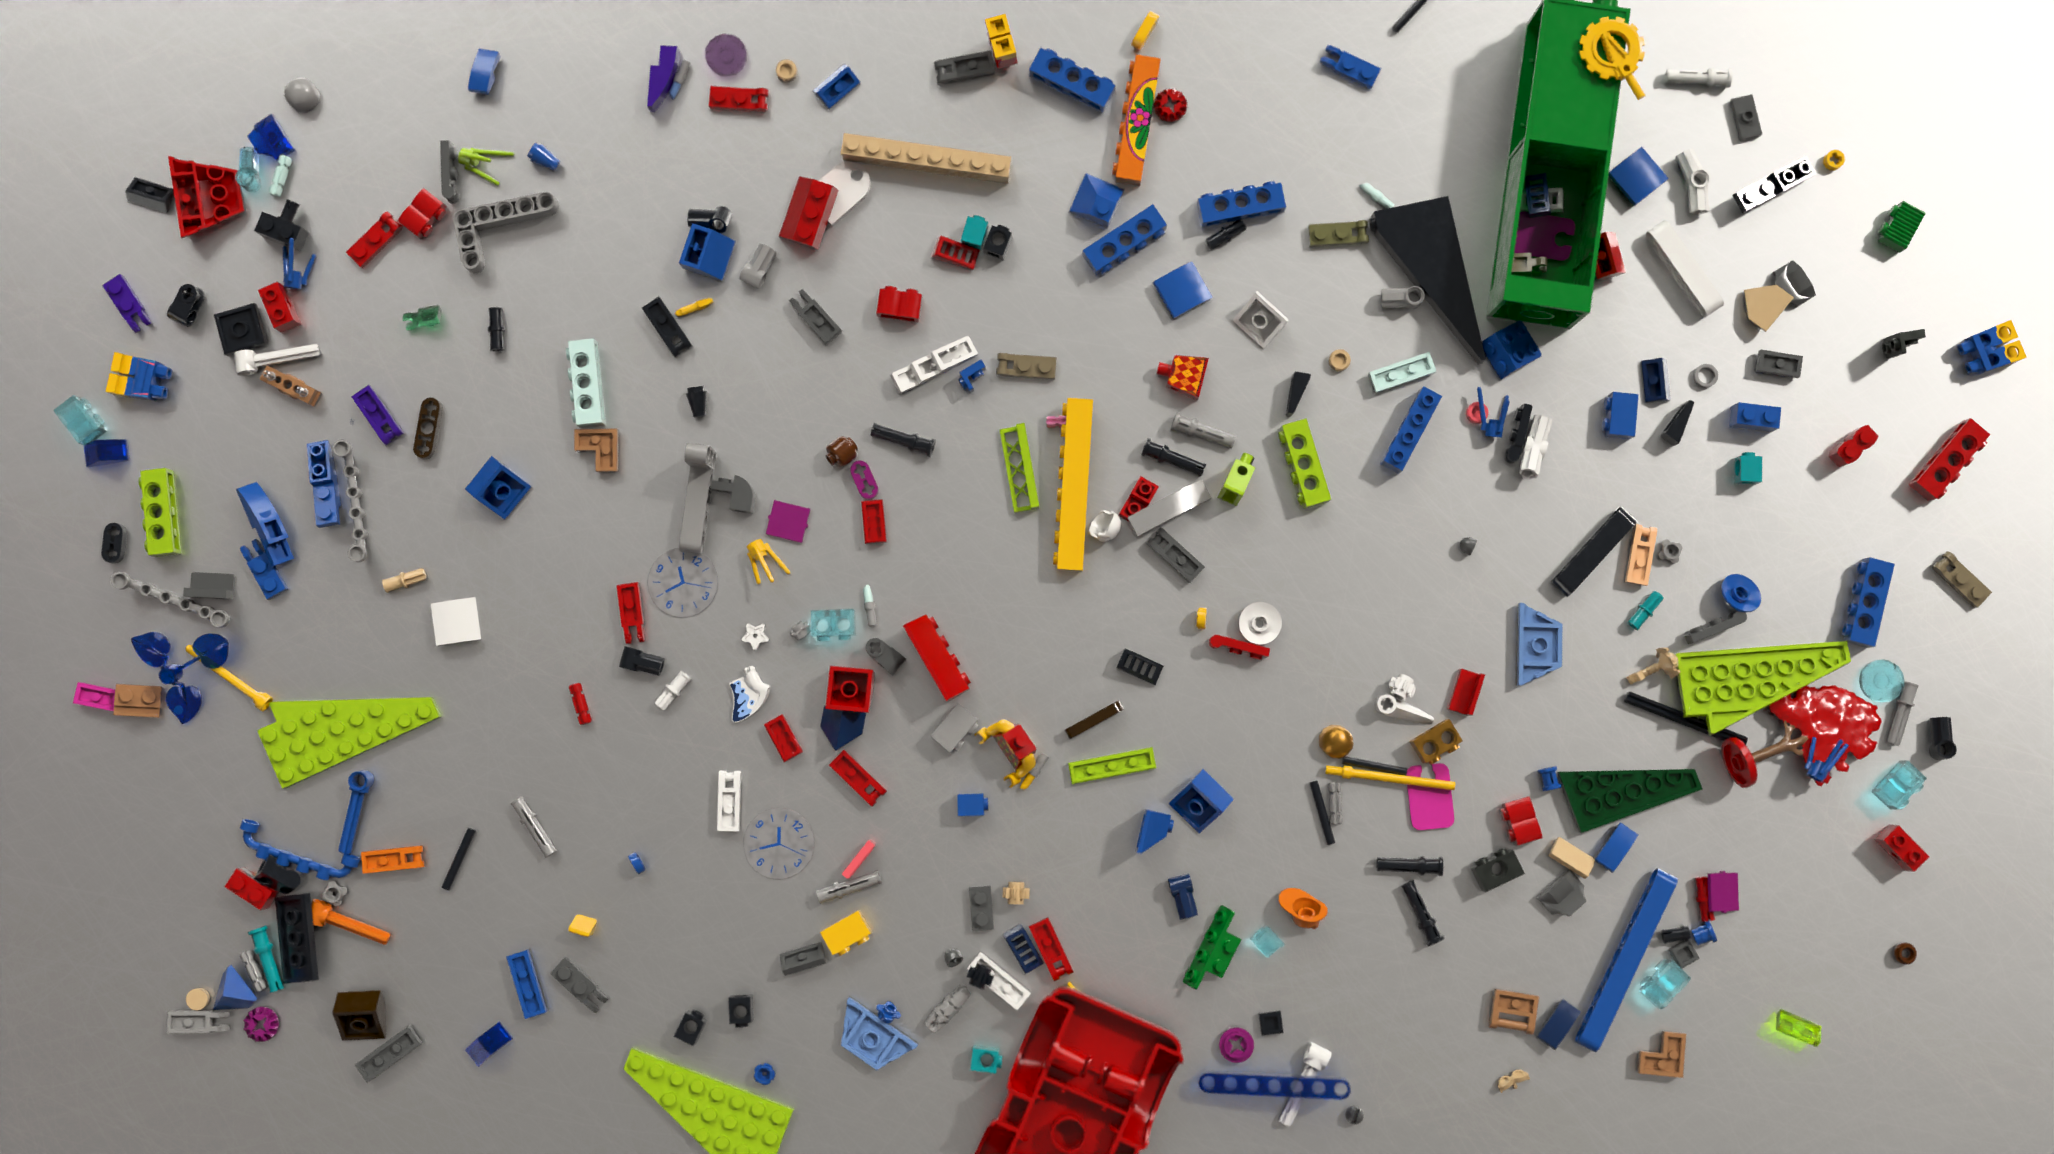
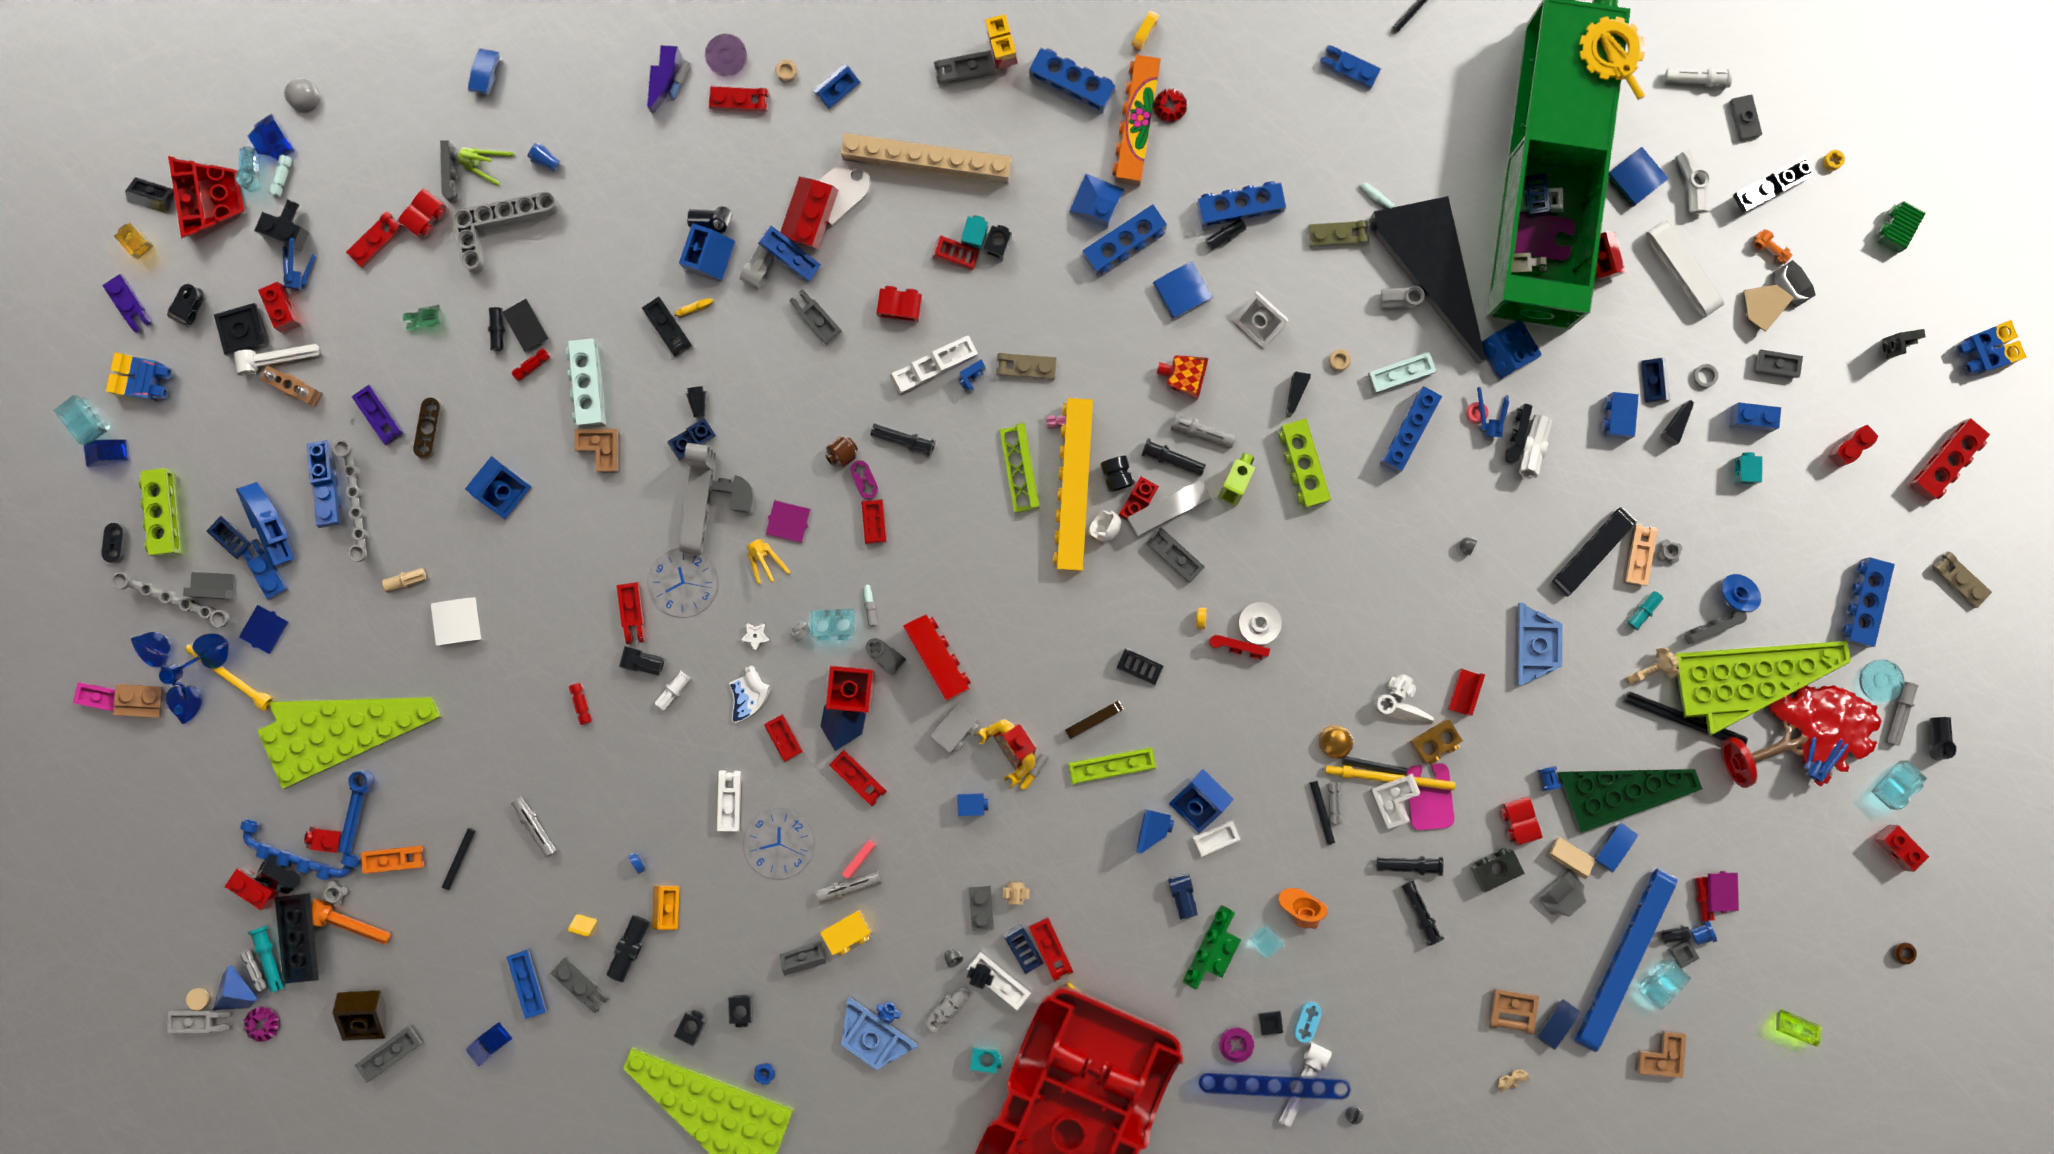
(133, 240): none -> clear yellow brick
(218, 526): none -> dark blue slope
(263, 629): none -> clear blue piece
(322, 839): none -> red bracket
(525, 325): none -> black piece
(530, 364): none -> red axle
(628, 948): none -> black piece
(665, 907): none -> light orange slope
(697, 434): none -> dark blue slope
(789, 253): none -> blue plate
(1117, 473): none -> black wheel
(1216, 838): none -> white tile
(1312, 1024): none -> medium azure beam
(1390, 798): none -> white plate
(1764, 239): none -> orange bar

